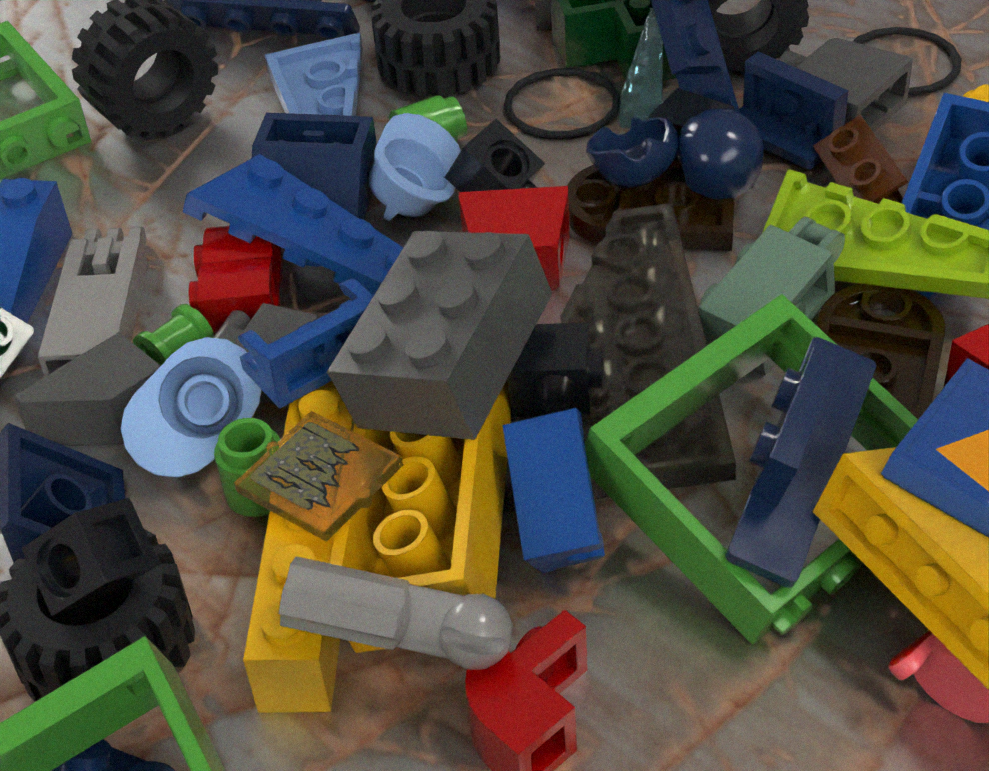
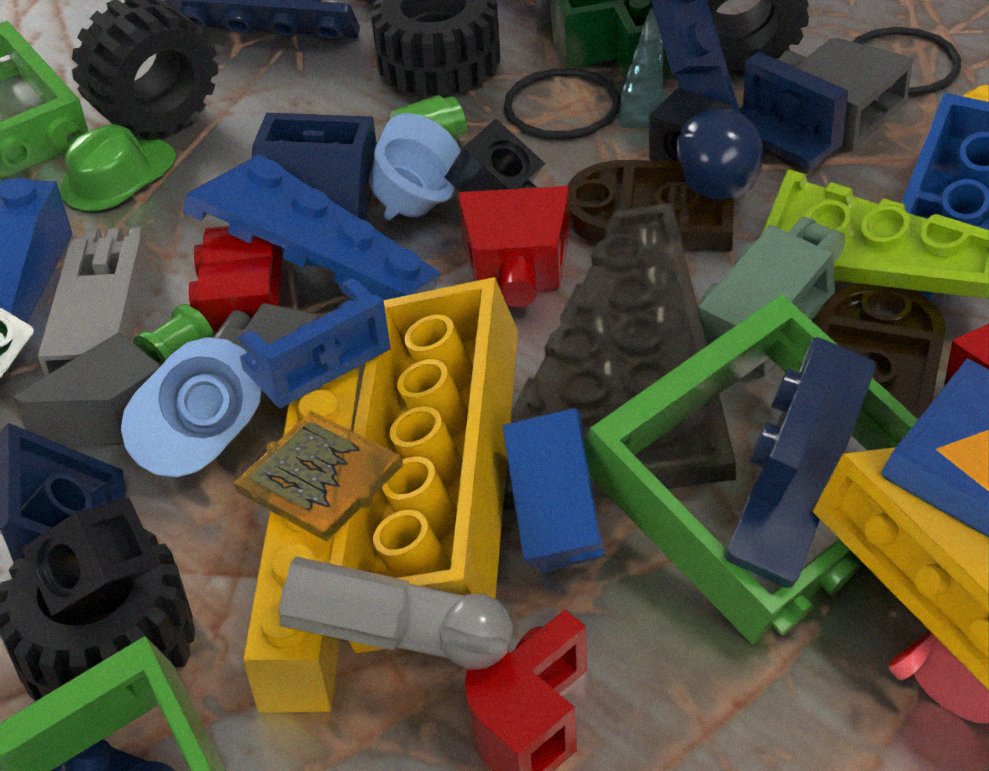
(111, 166): none -> bright green piece
(237, 449): bright green brick -> none
(318, 76): medium blue wing -> none
(442, 333): dark grey brick -> none
(555, 371): black brick -> none
(635, 156): dark blue hair -> none
(861, 162): reddish brown hinge -> none

